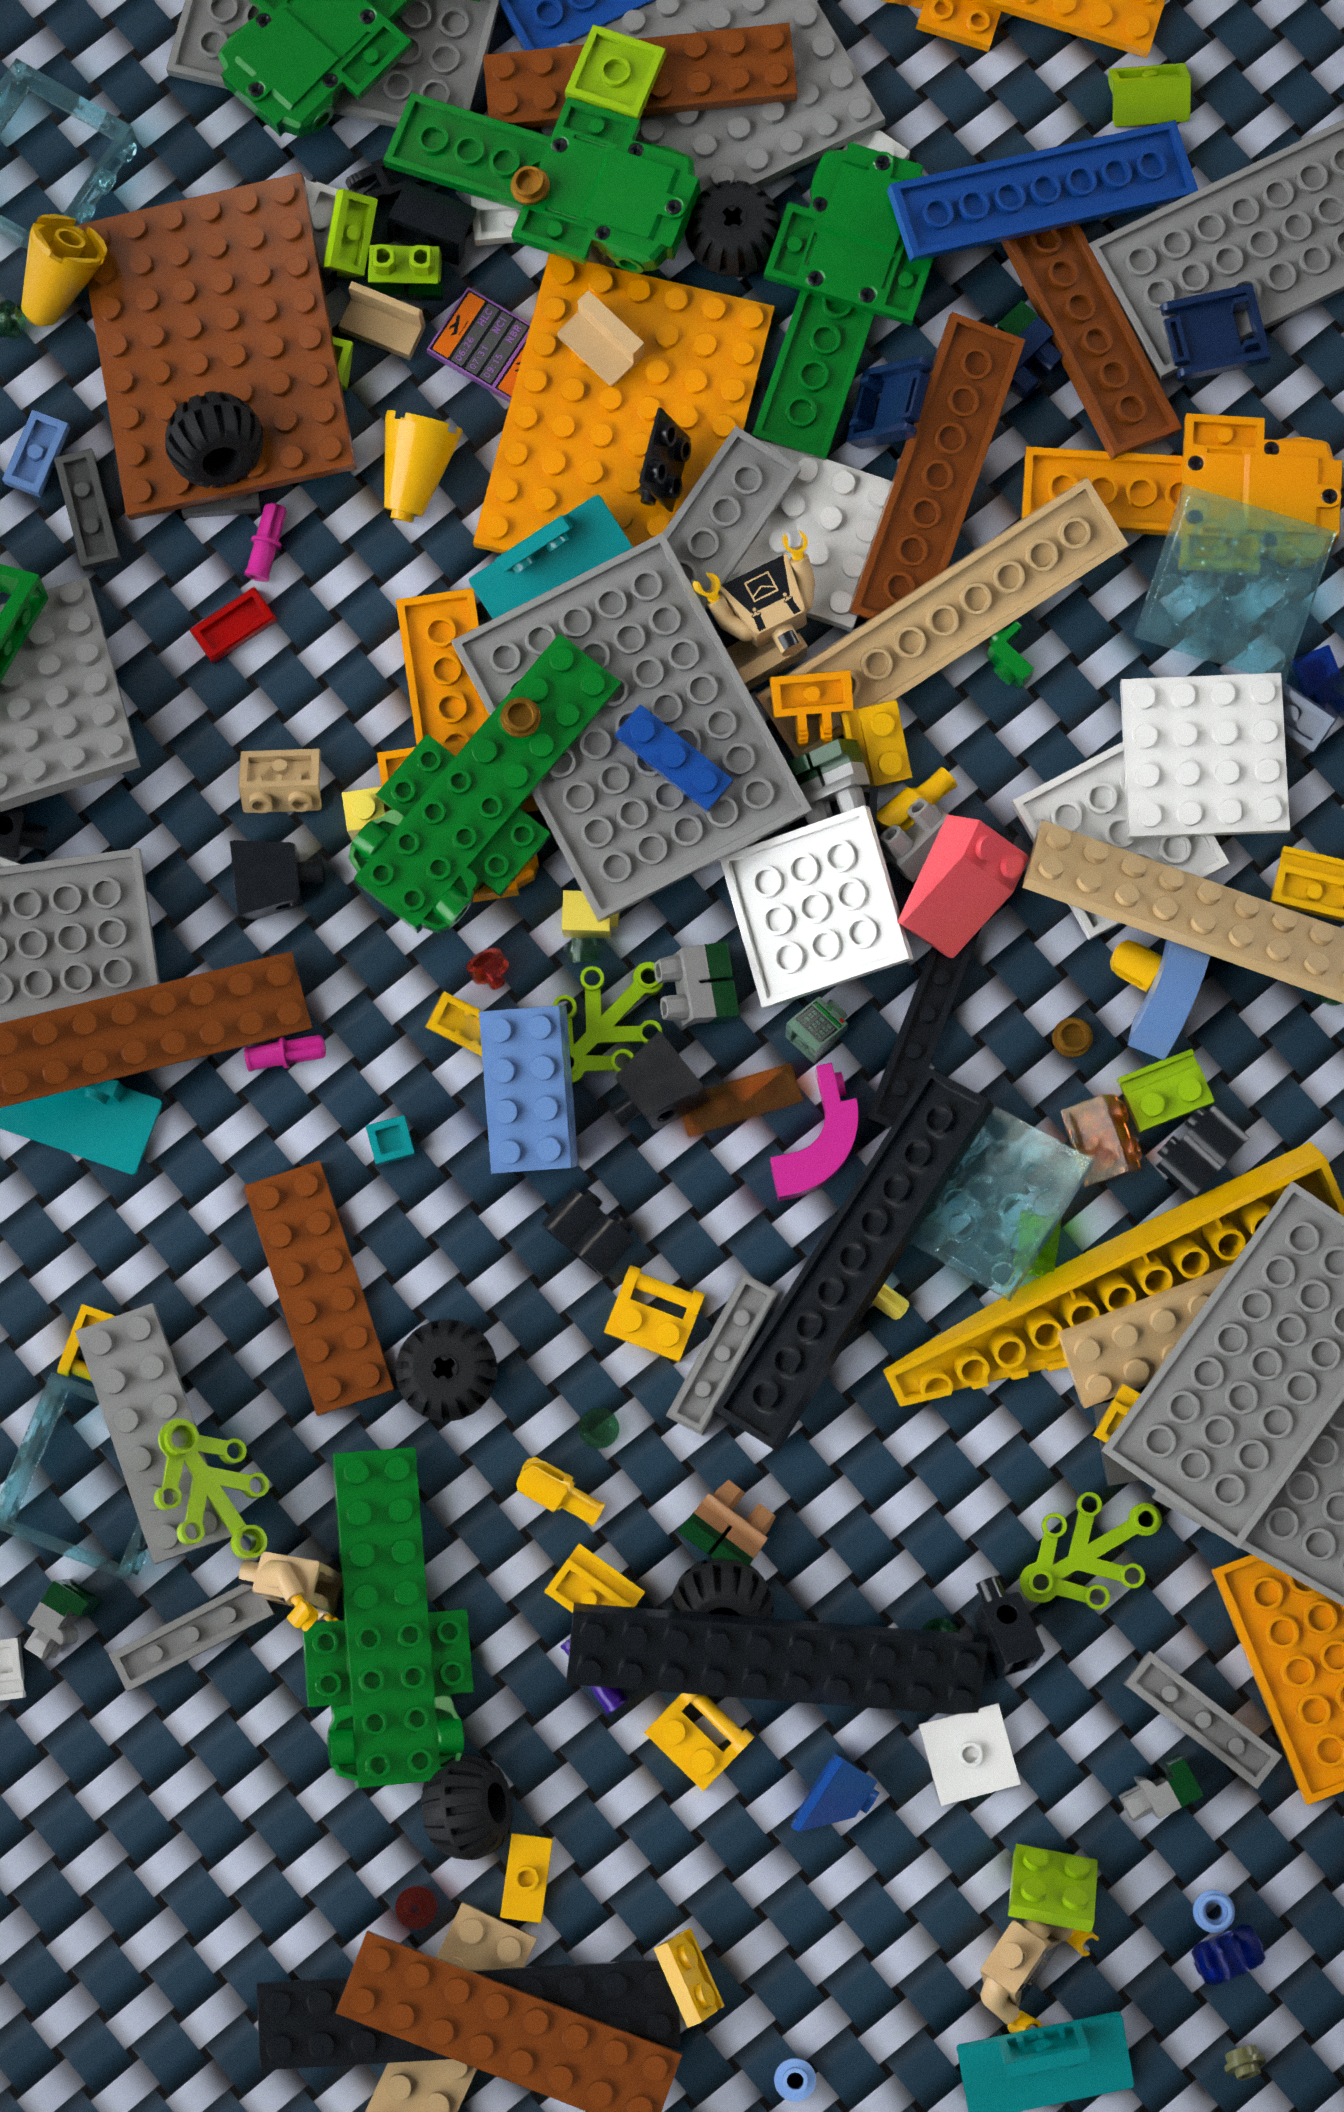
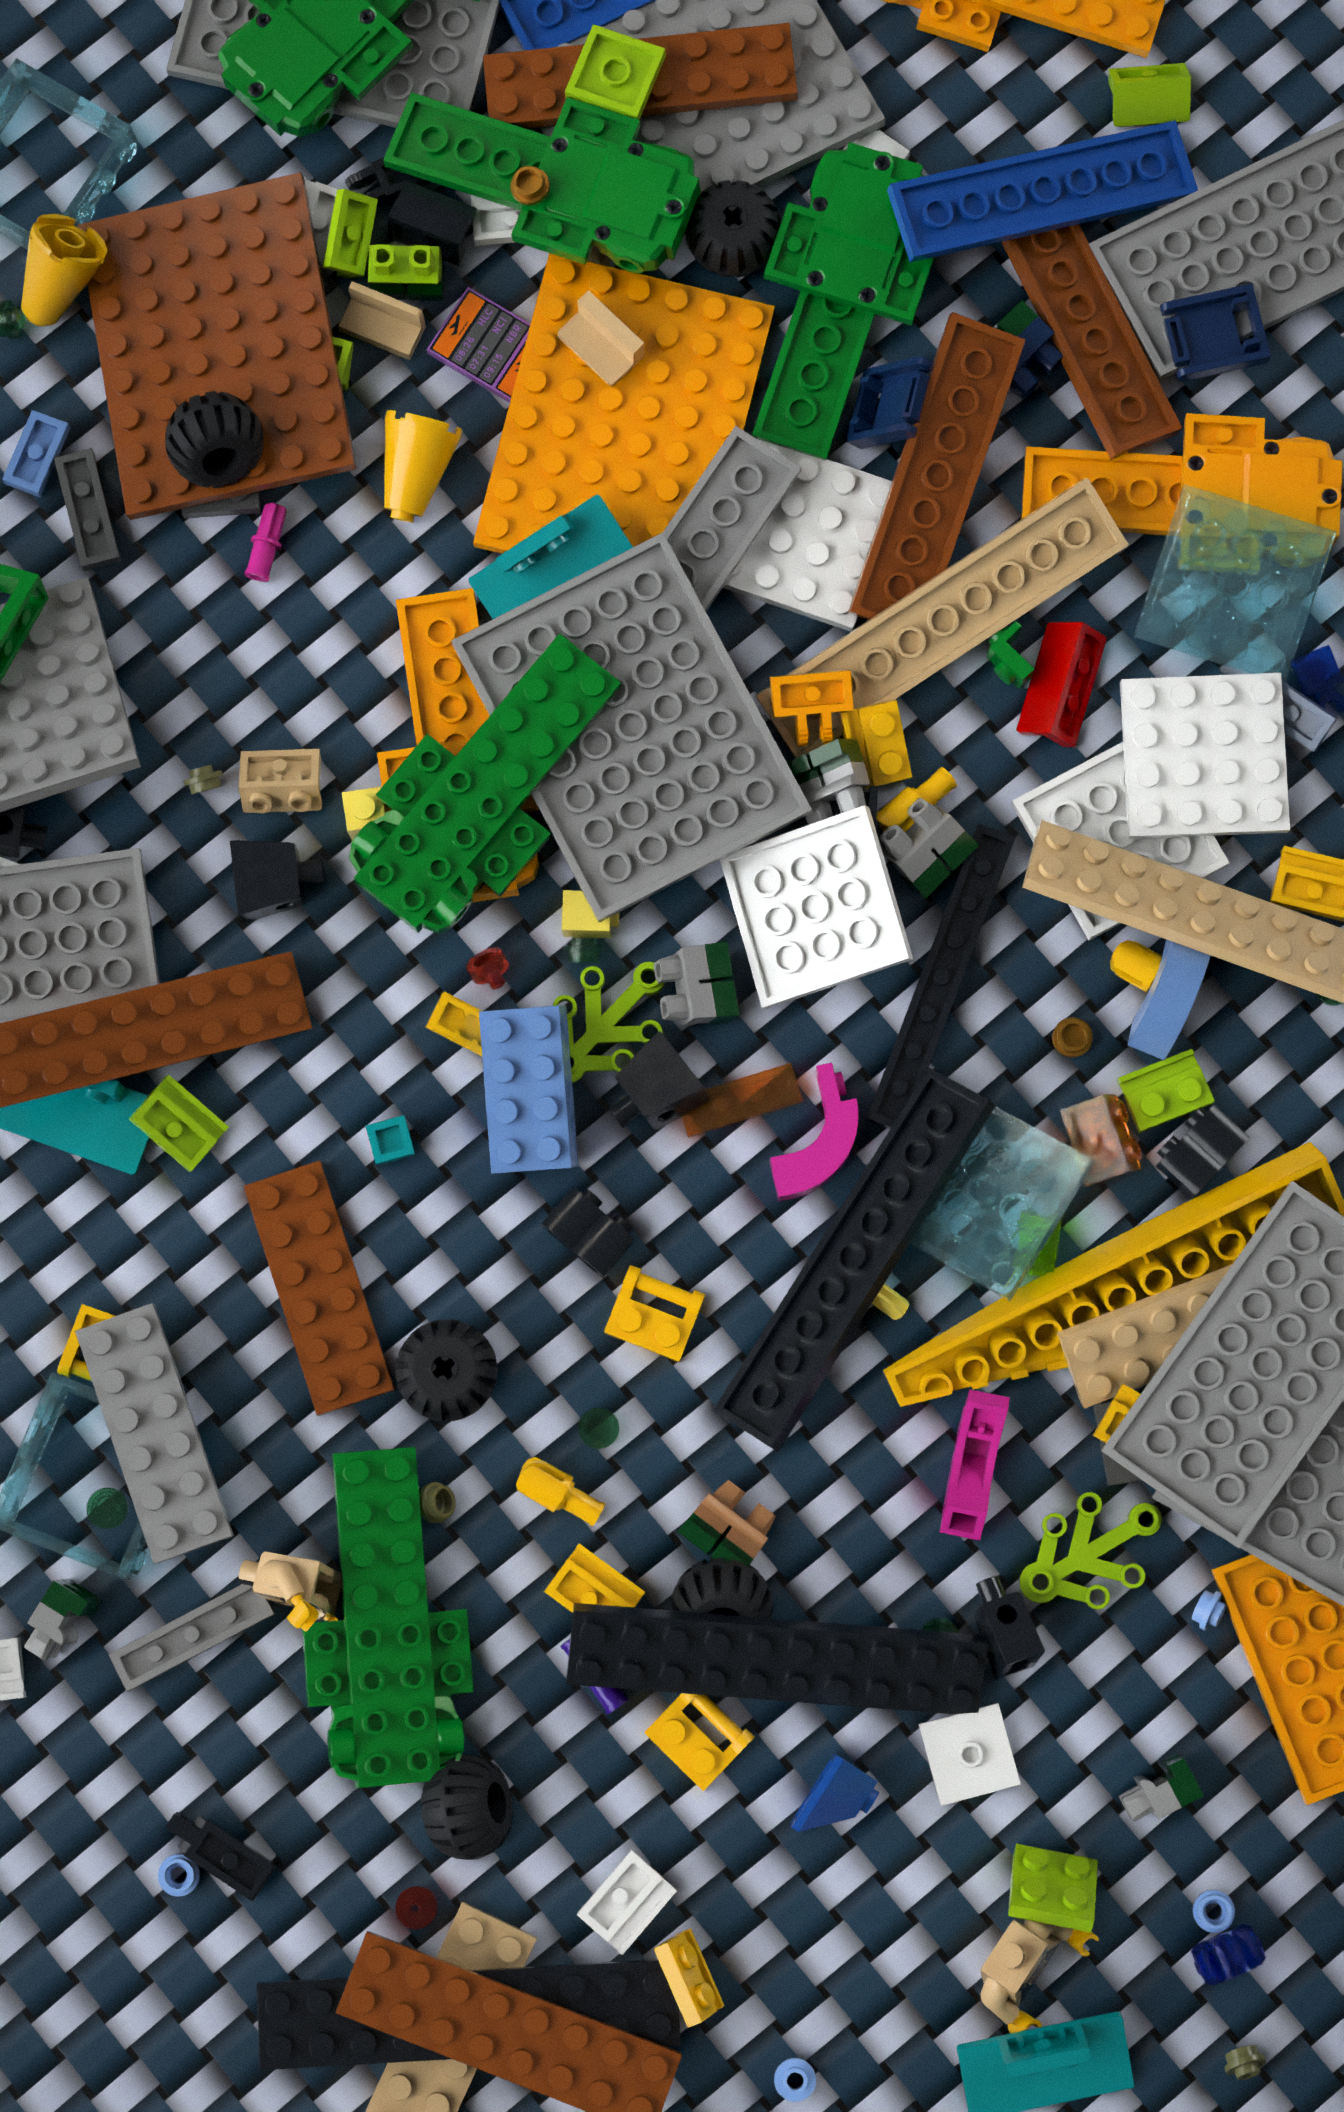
(107, 1508): none -> clear green plate
(166, 1879): none -> light blue plate
(178, 1123): none -> lime plate
(203, 779): none -> olive plate
(208, 1484): lime plant -> none
(222, 1854): none -> black hinge
(233, 625): red tile -> none
(284, 1052): dark pink axle -> none
(436, 1502): none -> olive plate
(520, 717): pearl gold plate -> none
(526, 1878): yellow plate -> none
(626, 1902): none -> white plate
(664, 462): black hinge -> none
(673, 758): blue plate -> none
(722, 1354): light grey tile -> none
(759, 664): tan panel -> none
(766, 601): torso -> none
(816, 1028): sand green slope -> none
(961, 884): coral slope -> none
(973, 1464): none -> dark pink arch
(1062, 682): none -> red panel
(1202, 1719): light grey plate -> none
(1209, 1610): none -> light blue plate

